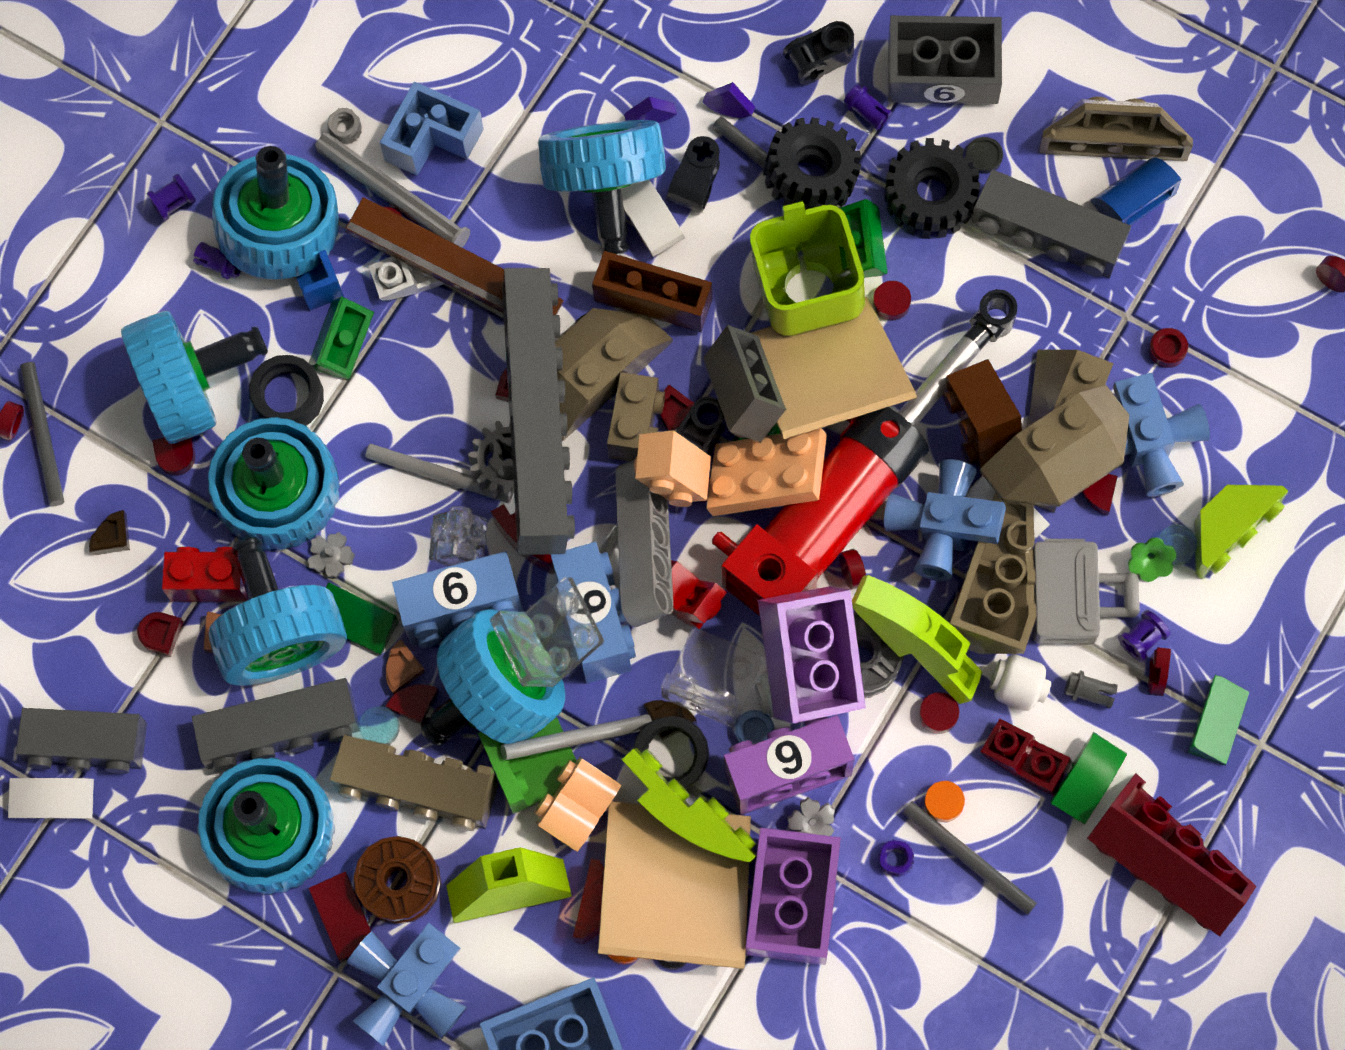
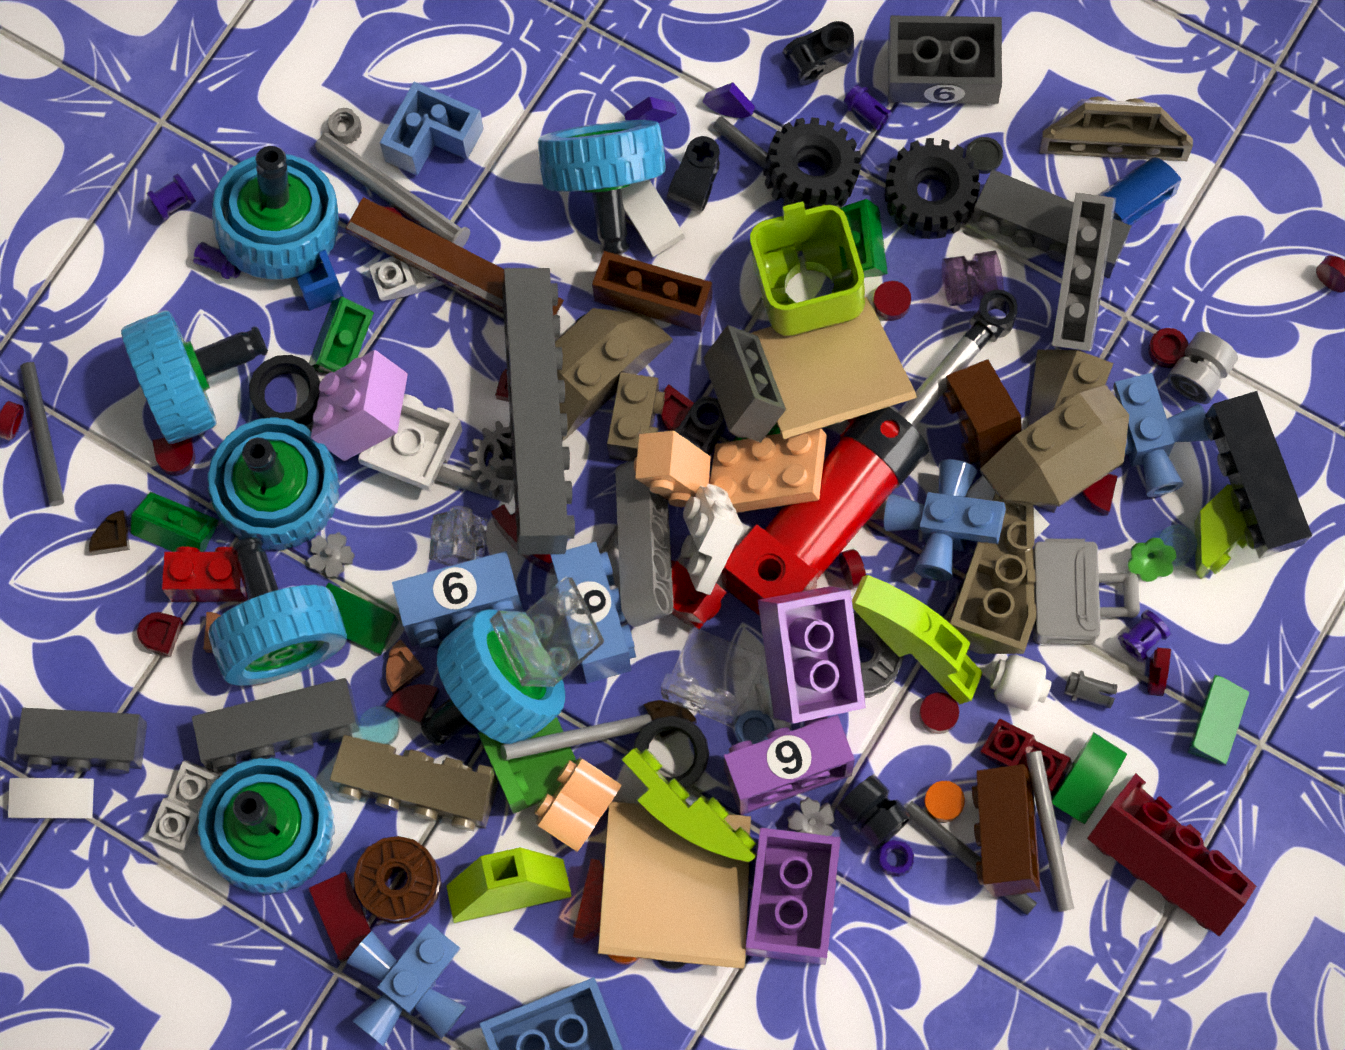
(171, 524): none -> green slope
(178, 814): none -> white slope
(359, 405): none -> lavender brick
(419, 447): none -> white plate
(713, 535): none -> white plate
(874, 812): none -> black wheel
(971, 278): none -> clear purple wheel
(1006, 831): none -> reddish brown brick
(1050, 831): none -> light grey bar
(1084, 271): none -> light grey brick
(1205, 363): none -> light grey wheel
(1257, 475): none -> black brick

